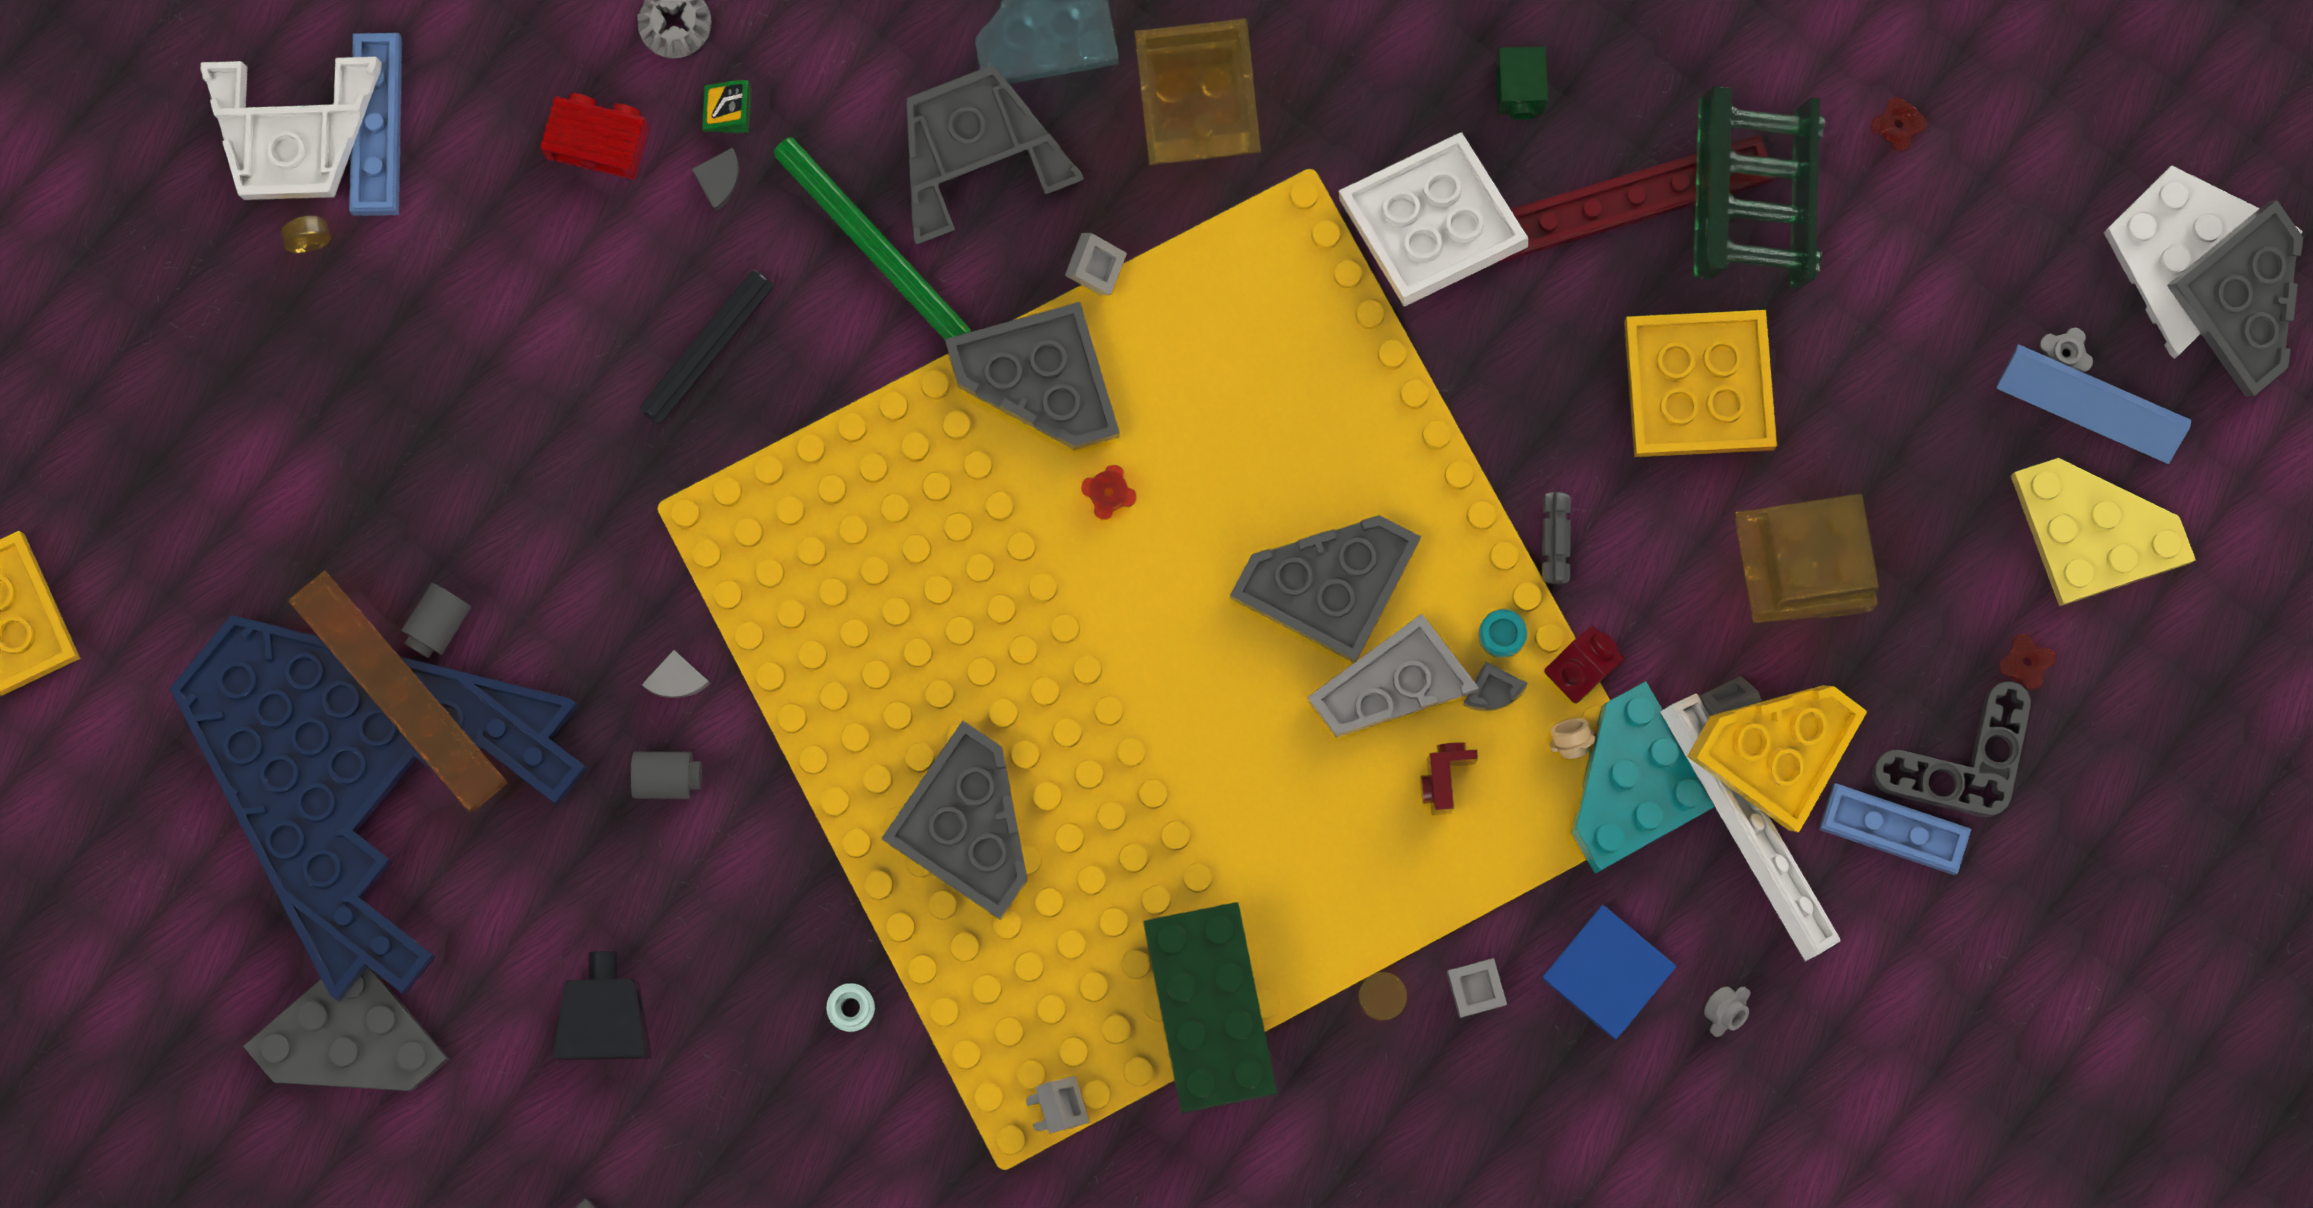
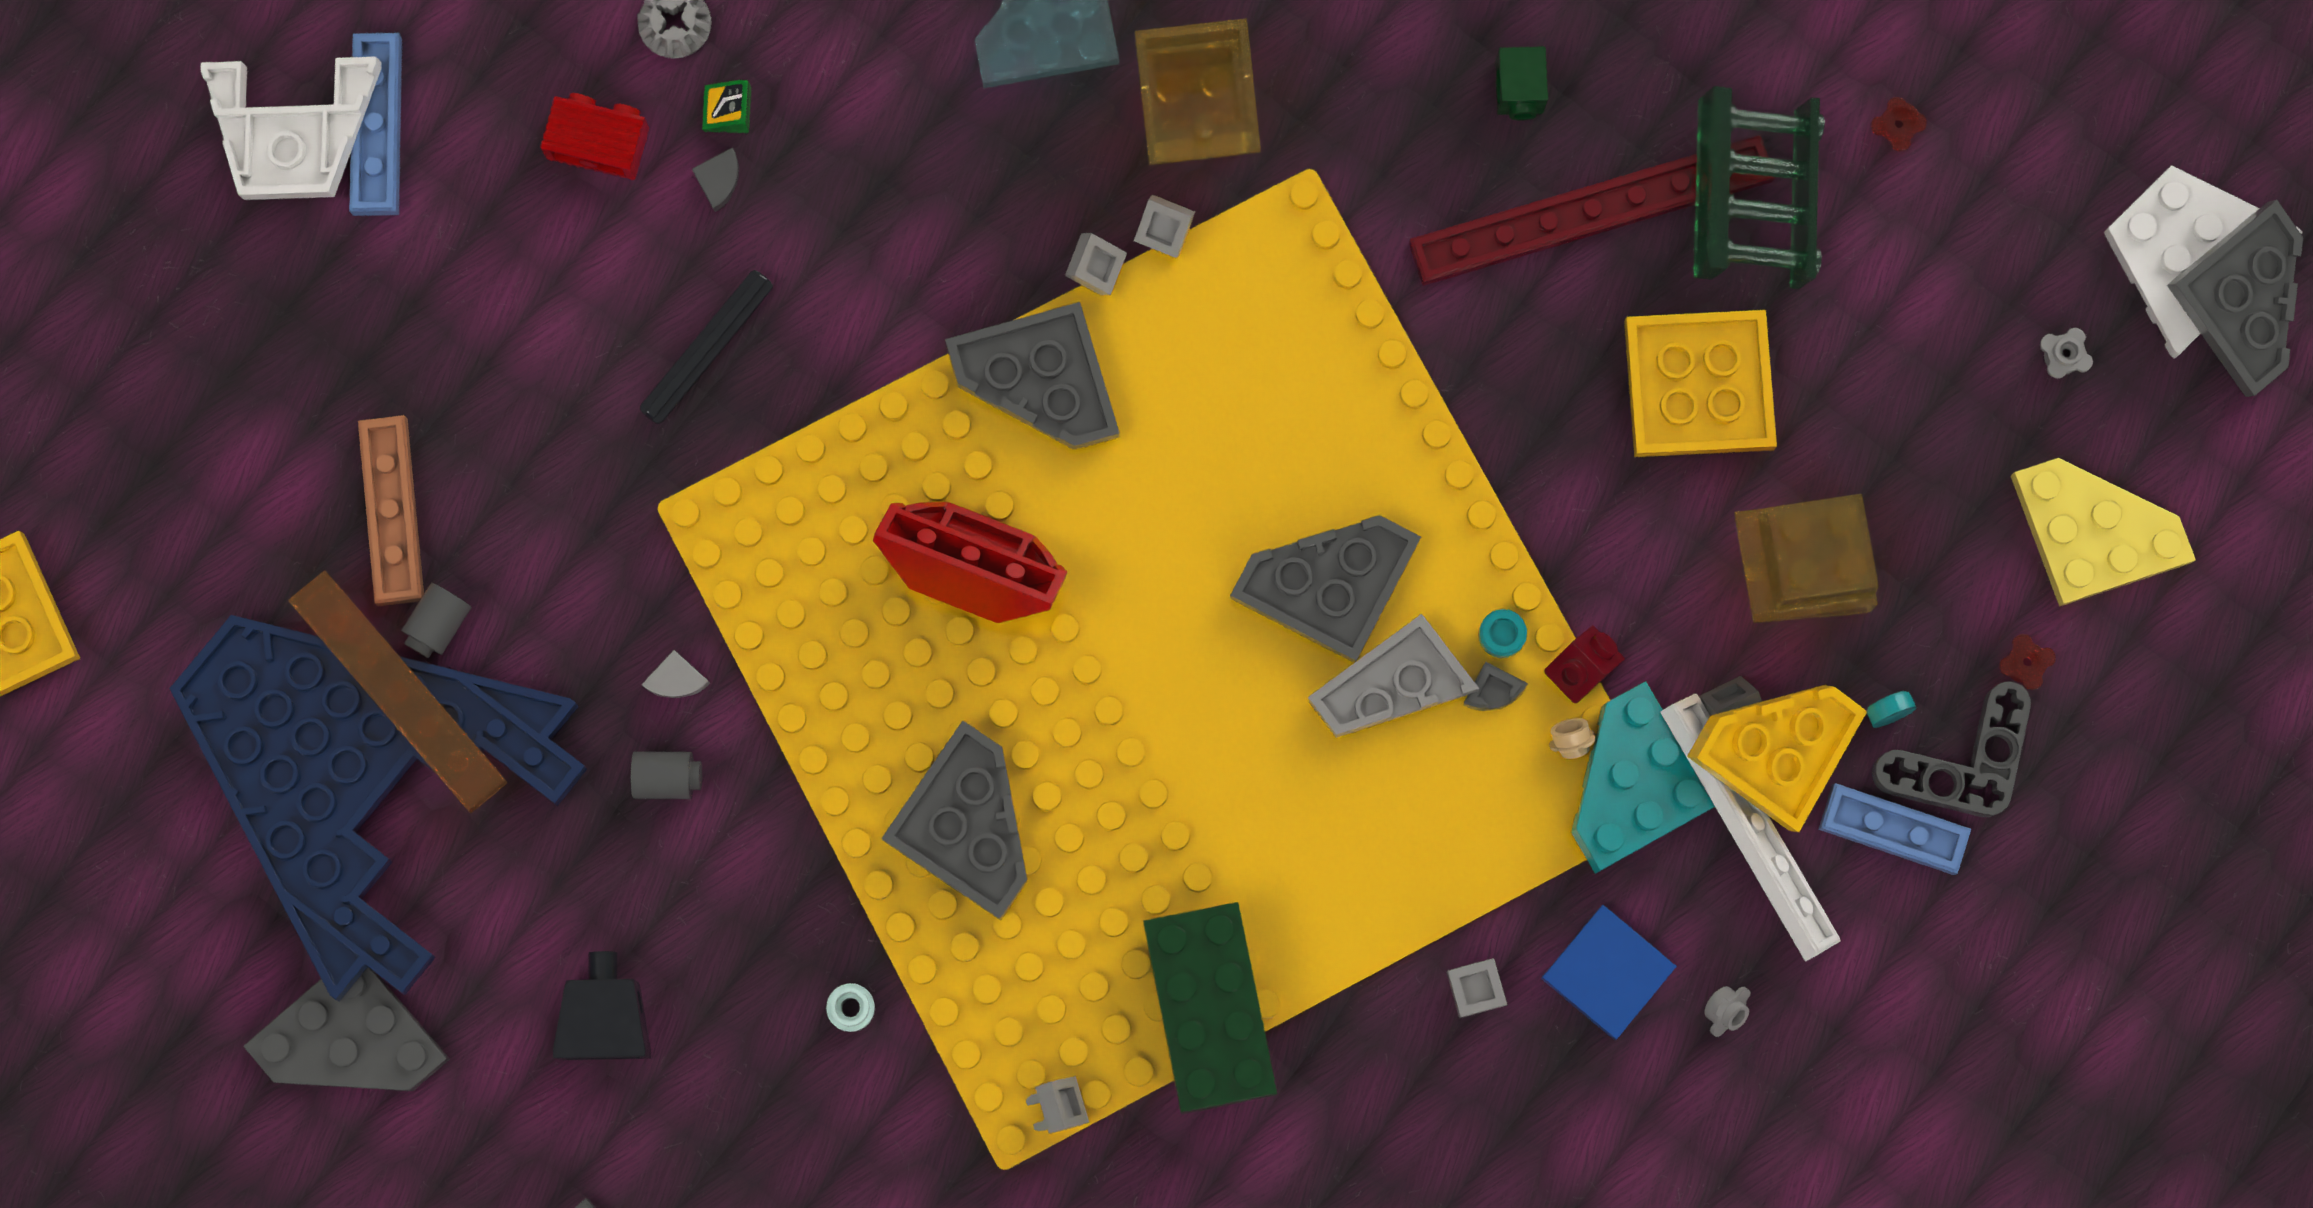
(305, 234): clear yellow tile -> none
(391, 510): none -> nougat tile
(869, 239): green axle -> none
(966, 128): dark grey wing -> none
(969, 560): none -> red wedge
(1112, 479): clear red plate -> none
(1164, 226): none -> light grey tile
(1382, 996): clear yellow tile -> none
(1433, 219): white plate -> none
(1437, 785): dark red bracket -> none
(1556, 538): dark grey axle -> none
(1891, 709): none -> teal tile
(2093, 404): medium blue tile -> none

